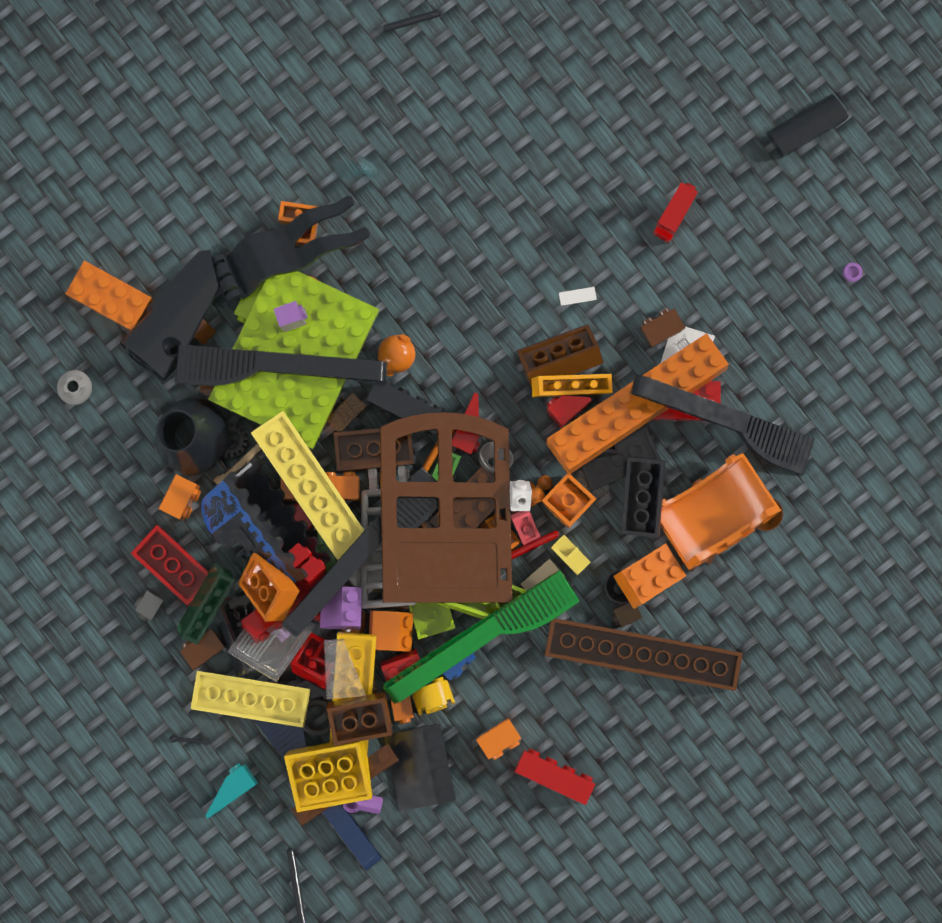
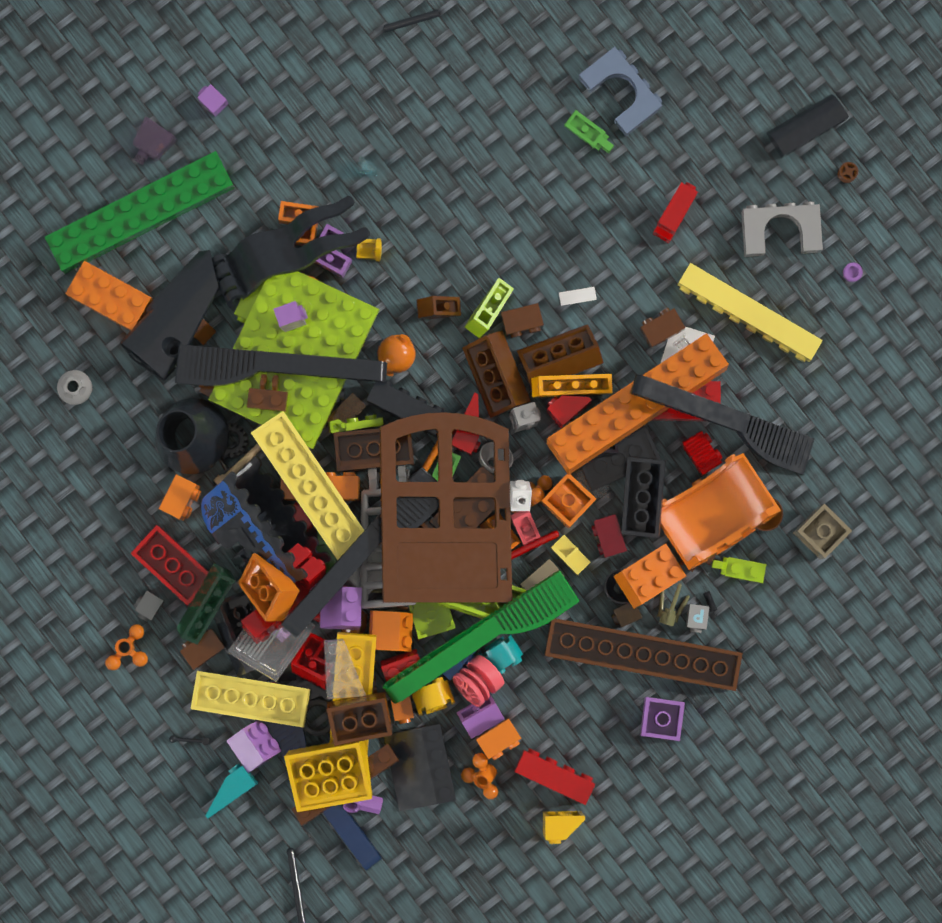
(139, 212): none -> green brick
(139, 658): none -> orange piece
(152, 141): none -> clear purple torso
(212, 100): none -> medium lavender brick
(254, 745): none -> medium lavender brick
(267, 399): none -> reddish brown hinge
(334, 261): none -> medium lavender brick
(353, 423): none -> lime hinge
(370, 249): none -> yellow tile
(438, 307): none -> reddish brown slope
(478, 680): none -> coral wheel
(480, 719): none -> medium lavender brick
(483, 777): none -> orange piece
(489, 308): none -> lime slope
(496, 374): none -> reddish brown slope
(503, 653): none -> teal brick
(522, 320): none -> reddish brown brick
(525, 417): none -> light grey head
(560, 824): none -> yellow slope
(588, 132): none -> bright green hinge
(609, 535): none -> dark red brick
(615, 66): none -> sand blue arch
(662, 718): none -> medium lavender brick
(668, 615): none -> olive plant
(697, 618): none -> light grey brick
(702, 453): none -> red brick
(710, 602): none -> black piece
(741, 569): none -> lime hinge
(749, 312): none -> light yellow brick
(804, 216): none -> light grey arch
(822, 531): none -> dark tan brick
(850, 170): none -> reddish brown wheel

